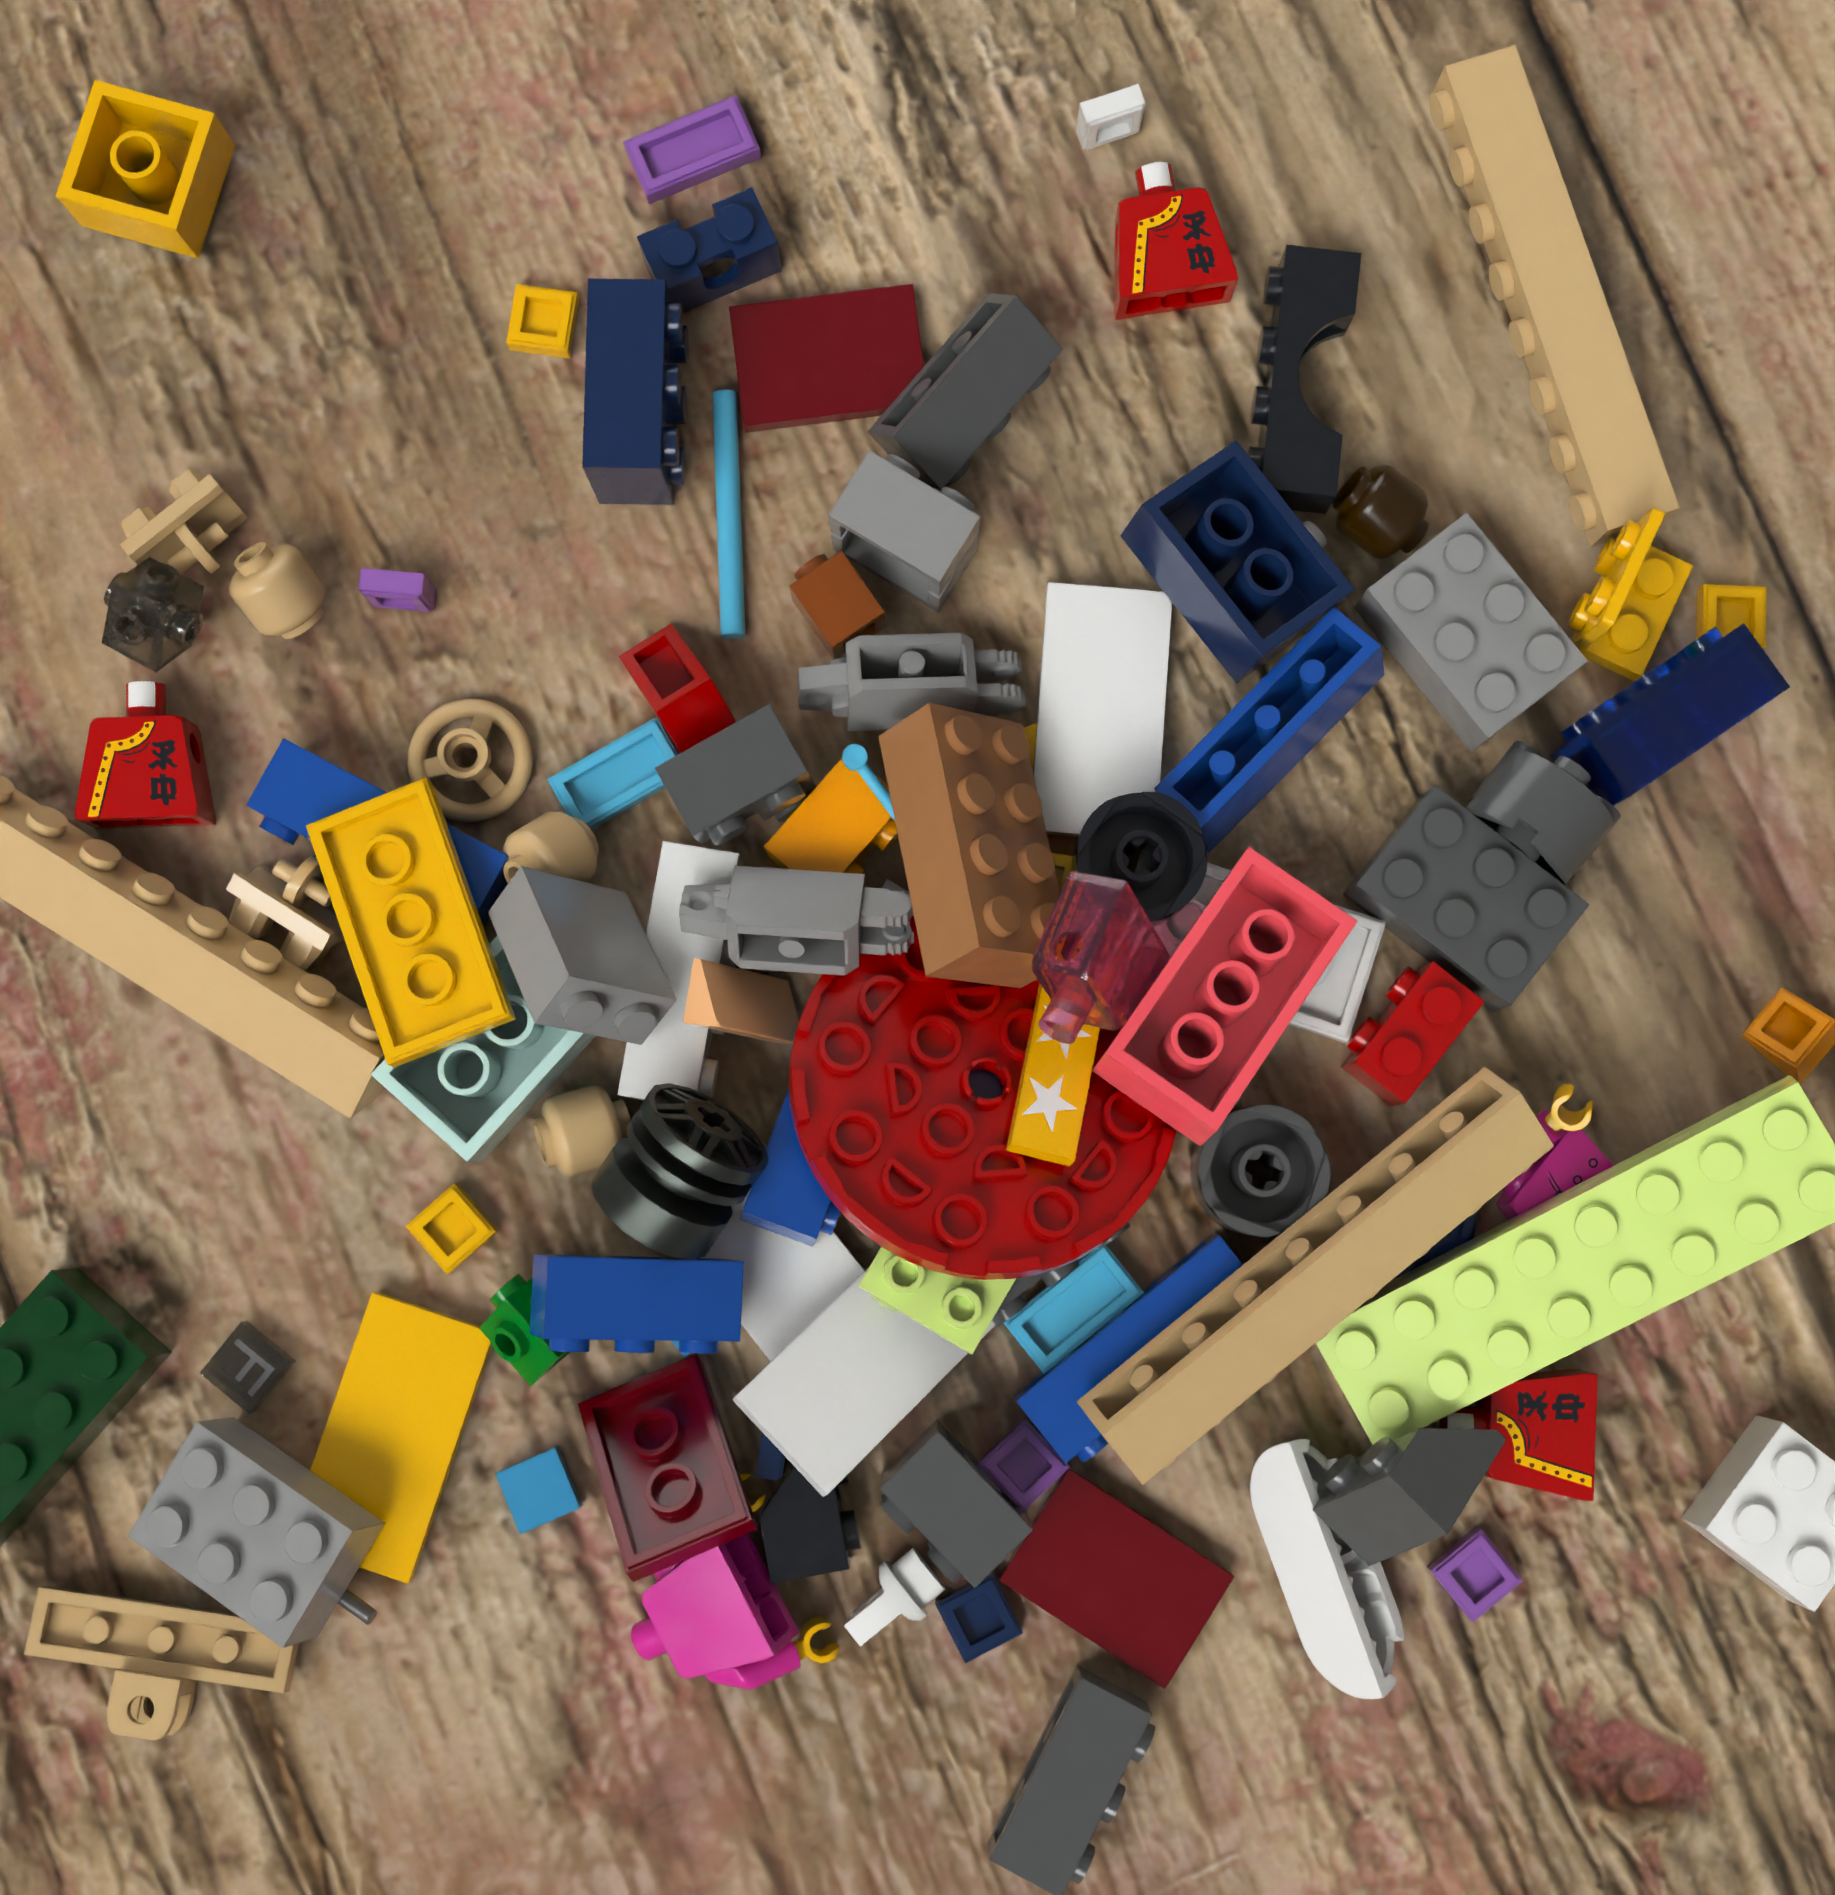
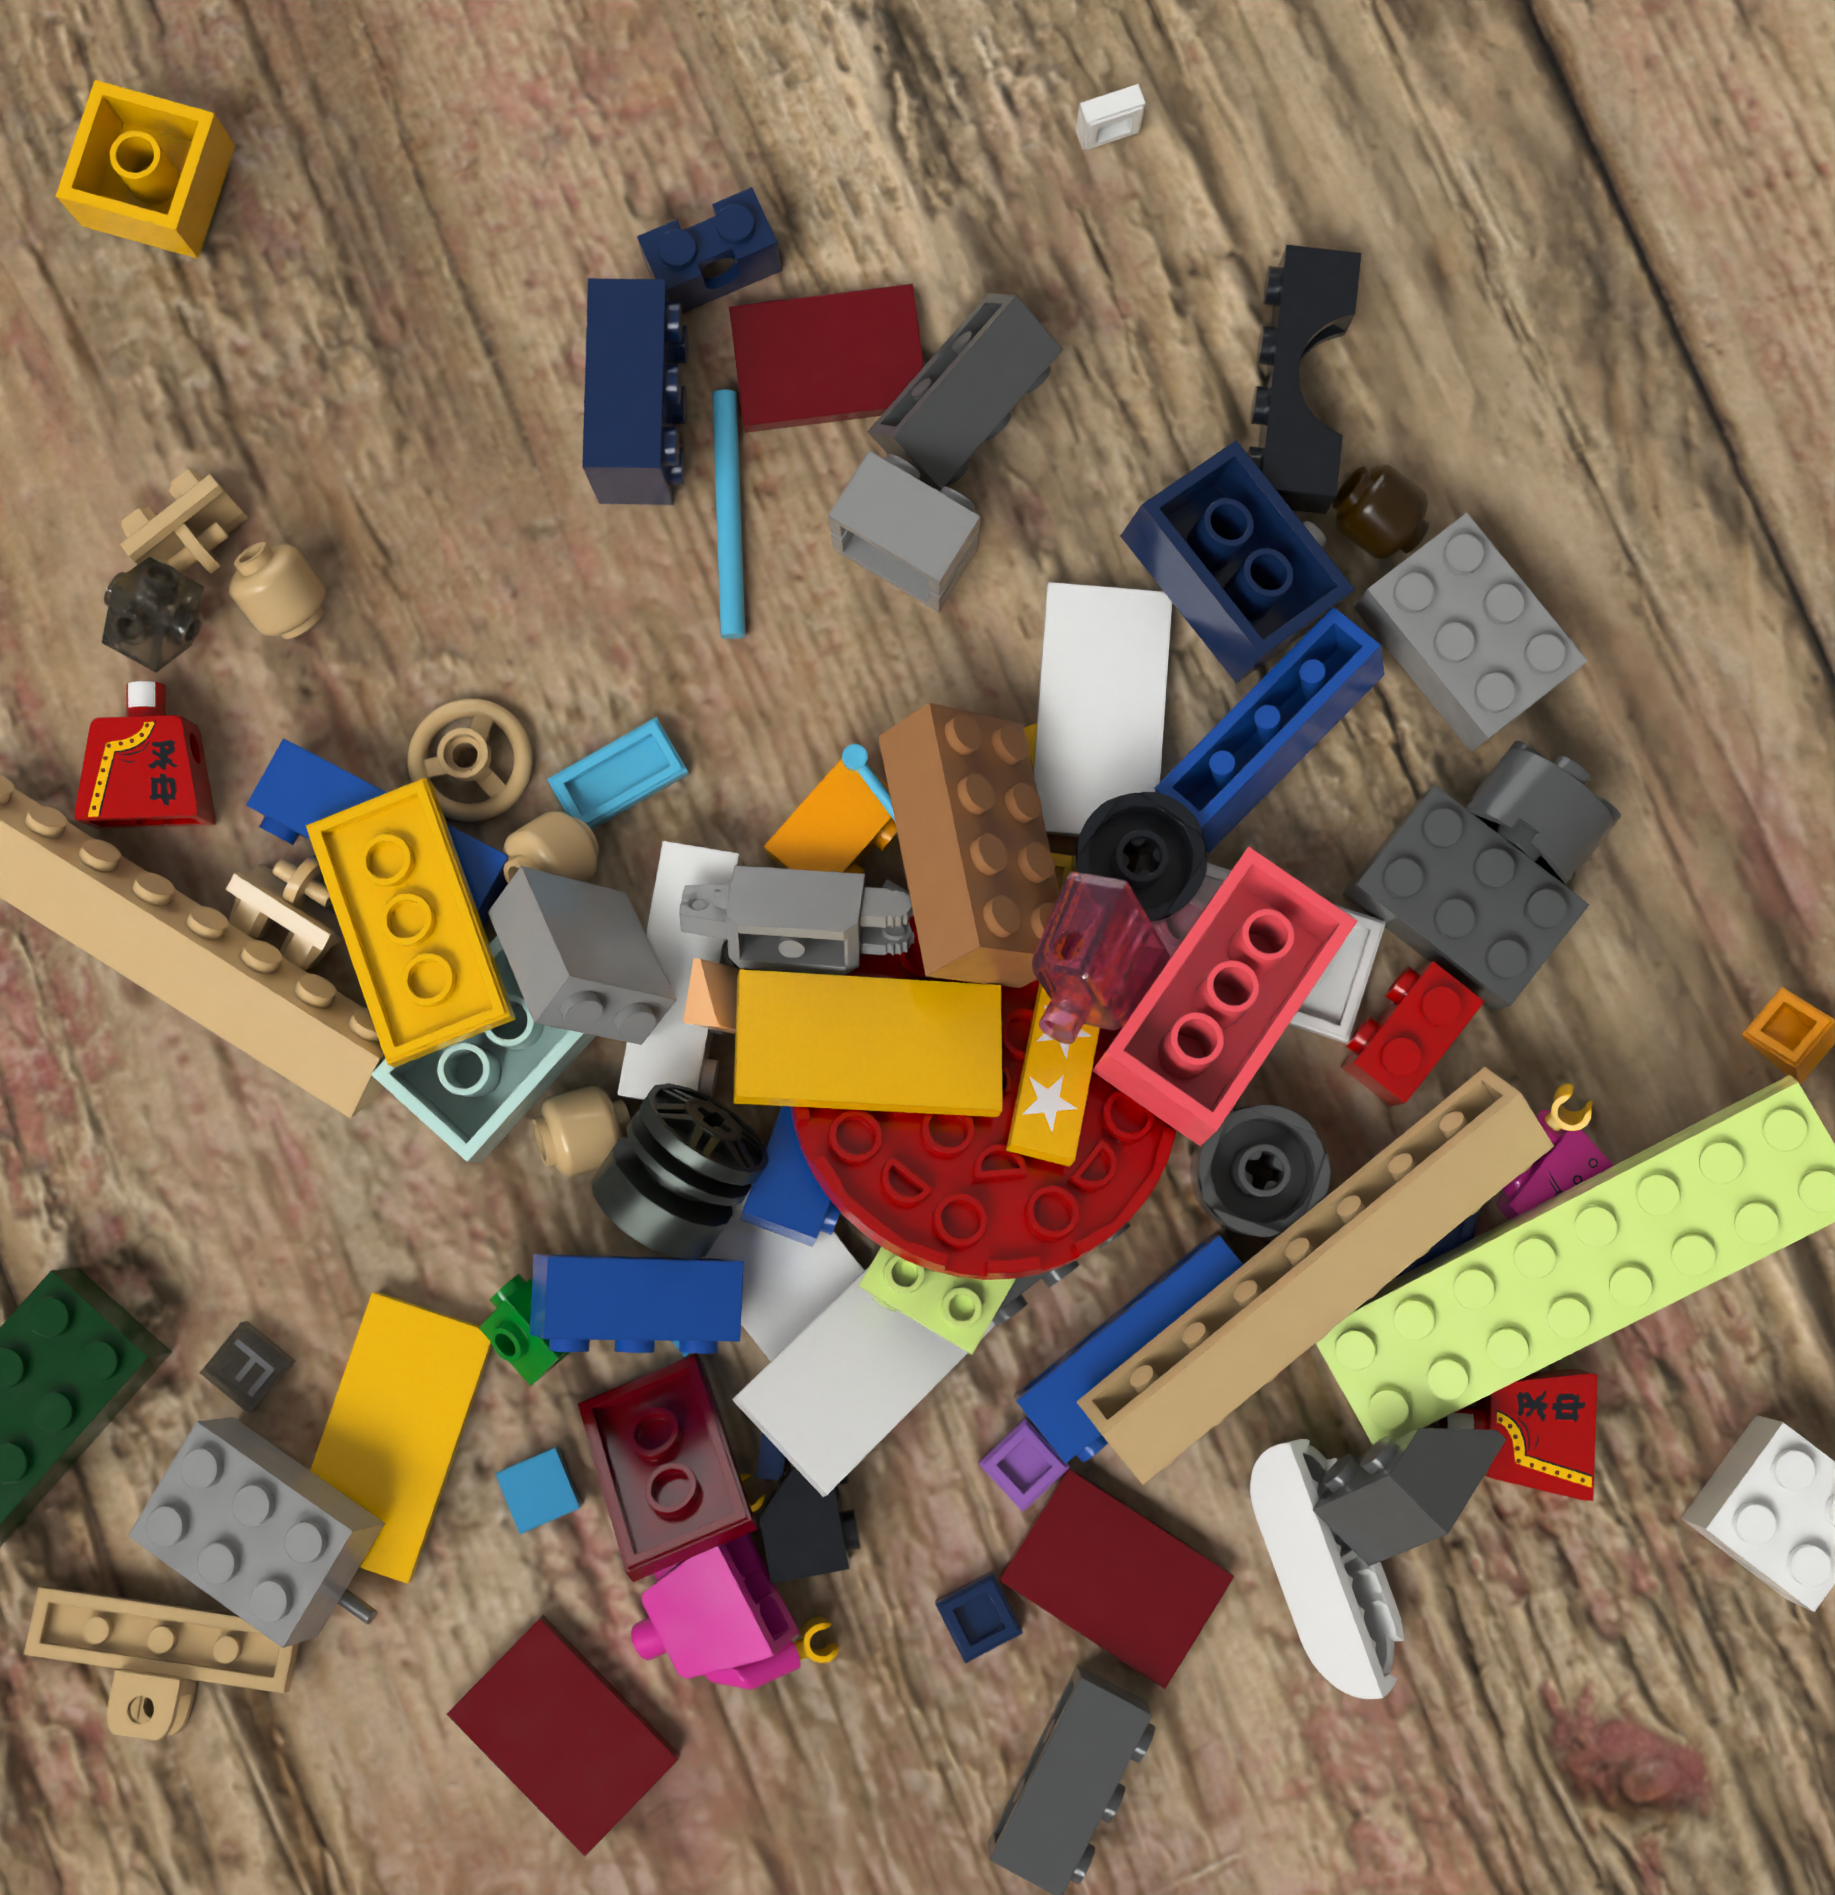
(397, 590): medium lavender tile -> none
(452, 1228): yellow tile -> none
(543, 321): yellow tile -> none
(564, 1735): none -> dark red tile
(677, 688): red slope -> none
(692, 149): medium lavender tile -> none
(736, 775): dark grey brick -> none
(836, 602): dark orange brick -> none
(868, 1043): none -> yellow tile
(900, 673): light grey hinge -> none
(905, 1590): white piece -> none
(953, 1505): dark grey brick -> none
(1073, 1308): medium azure tile -> none
(1169, 249): red torso -> none
(1474, 1573): medium lavender tile -> none
(1550, 294): tan brick -> none
(1631, 599): yellow bracket -> none
(1671, 712): clear blue brick -> none
(1729, 608): yellow tile -> none

